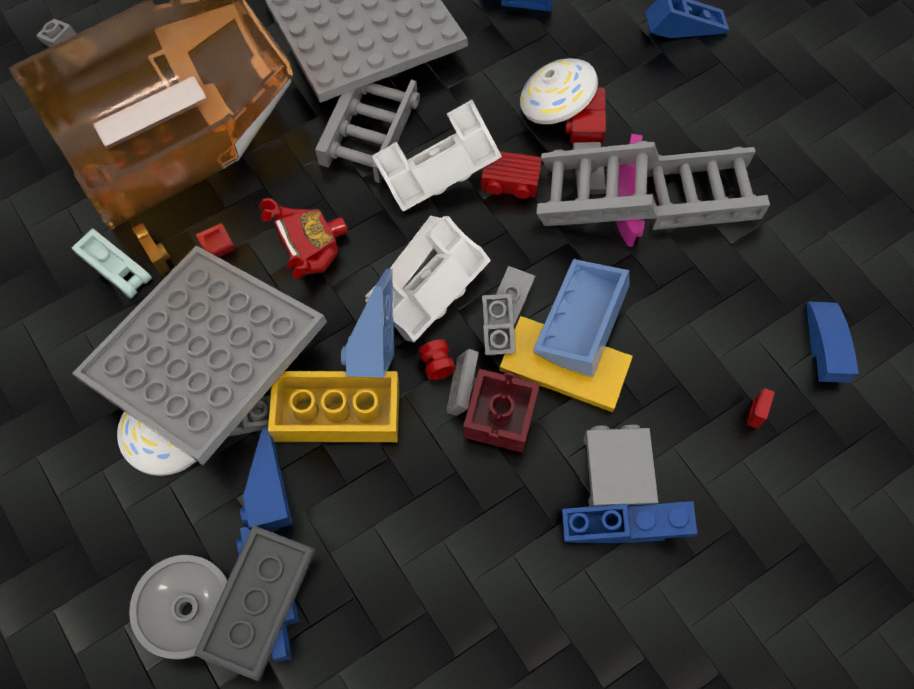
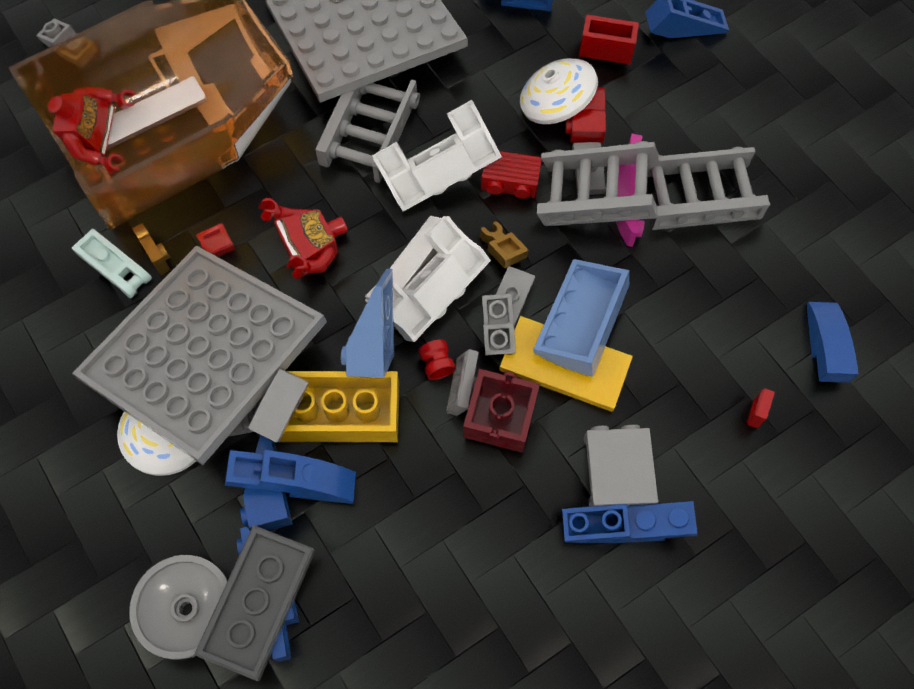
(85, 123): none -> red torso
(278, 405): none -> light grey slope
(291, 474): none -> blue slope
(504, 248): none -> pearl gold plate
(608, 39): none -> red brick

